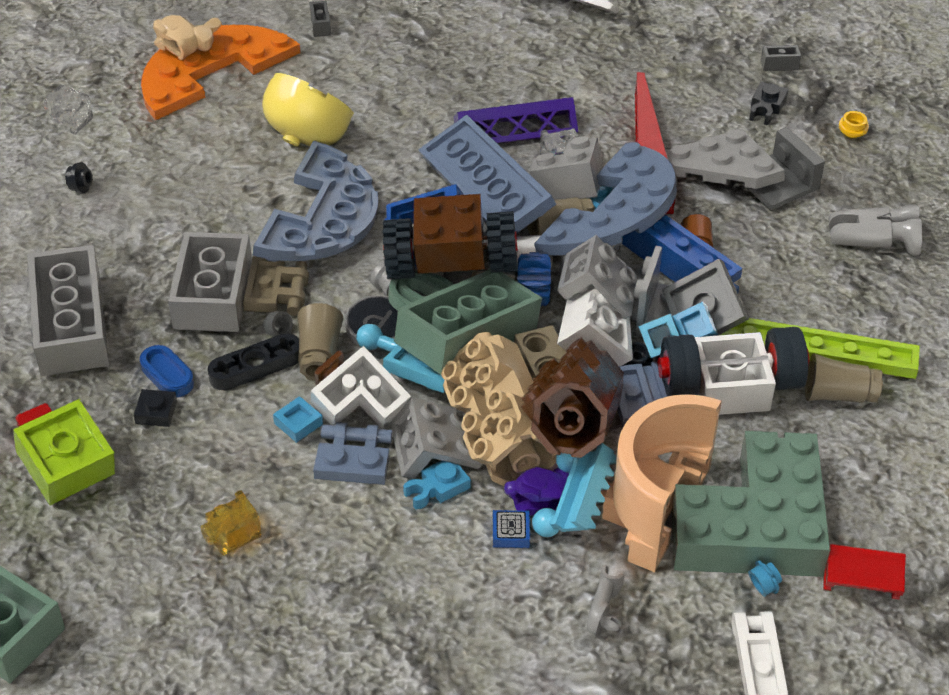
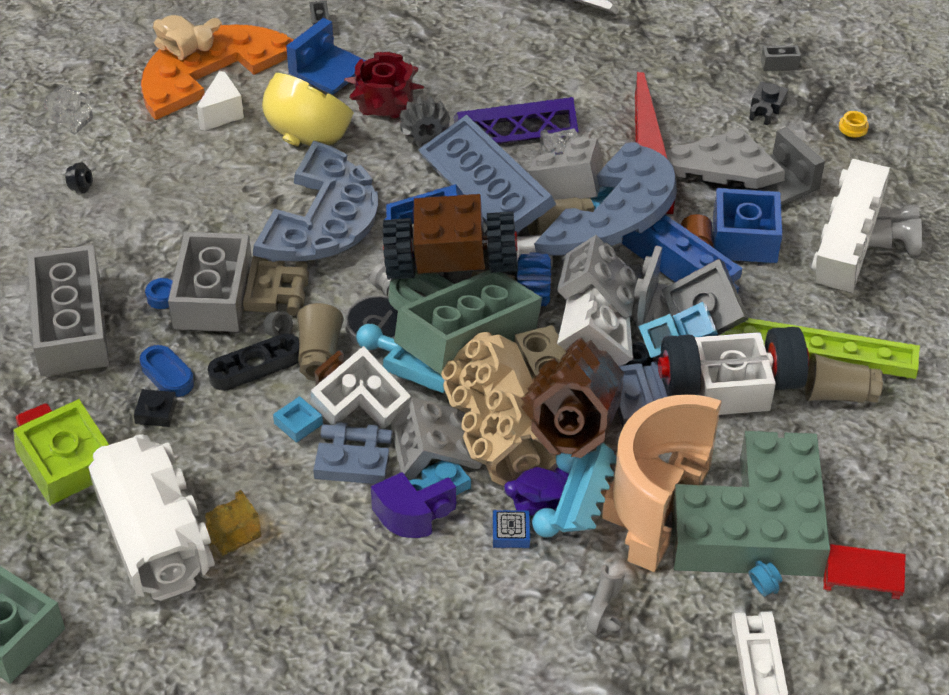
(150, 516): none -> white brick
(158, 293): none -> blue tile
(220, 104): none -> white slope
(318, 60): none -> blue bracket
(383, 84): none -> dark red brick
(411, 511): none -> dark purple brick
(424, 120): none -> dark grey gear
(747, 225): none -> blue brick
(850, 225): none -> white wedge

